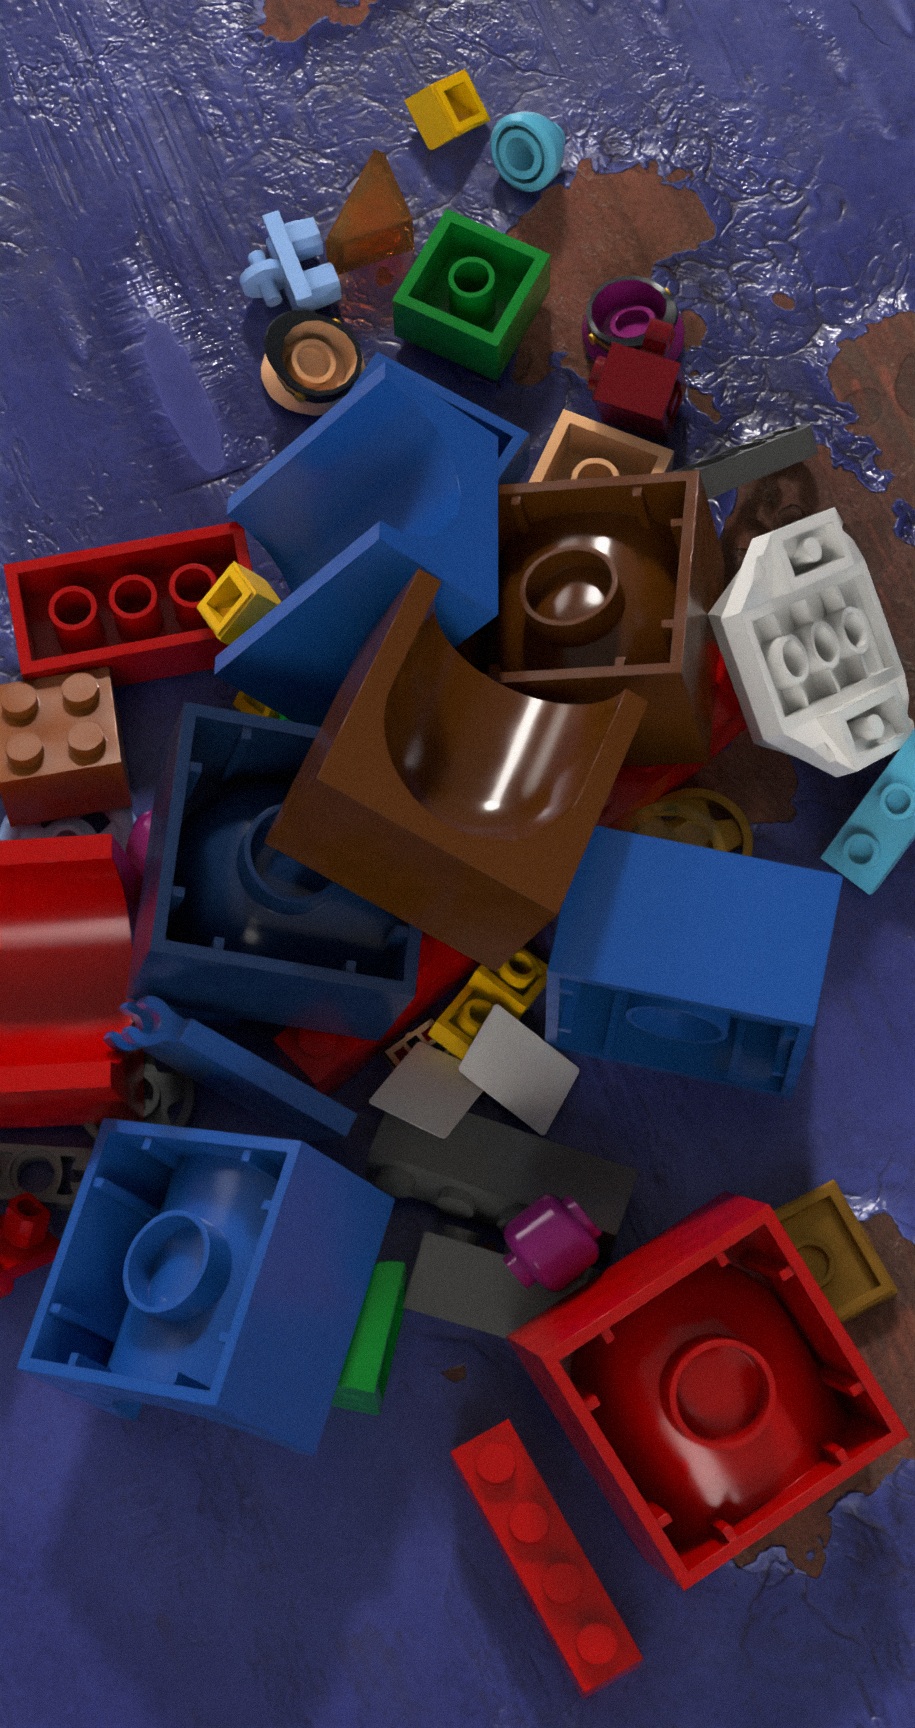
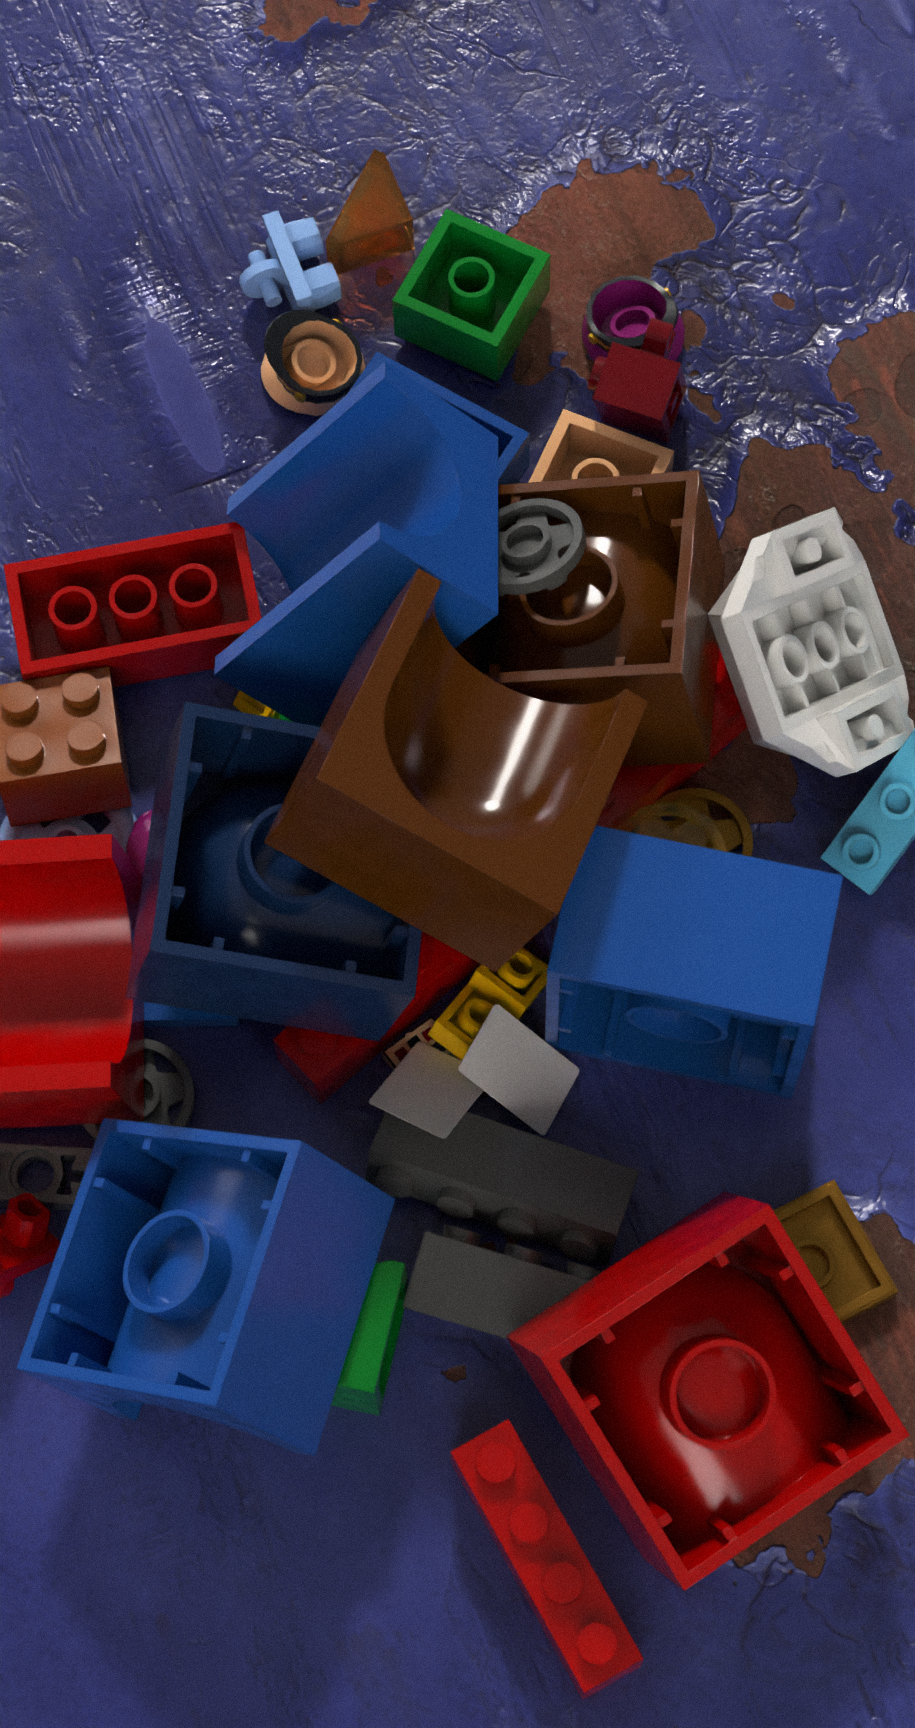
(231, 1071): blue tile -> none
(237, 602): yellow slope -> none
(447, 109): yellow slope -> none
(527, 150): medium azure brick -> none
(532, 551): none -> dark grey wheel
(551, 1242): magenta head -> none
(755, 459): dark grey beam -> none

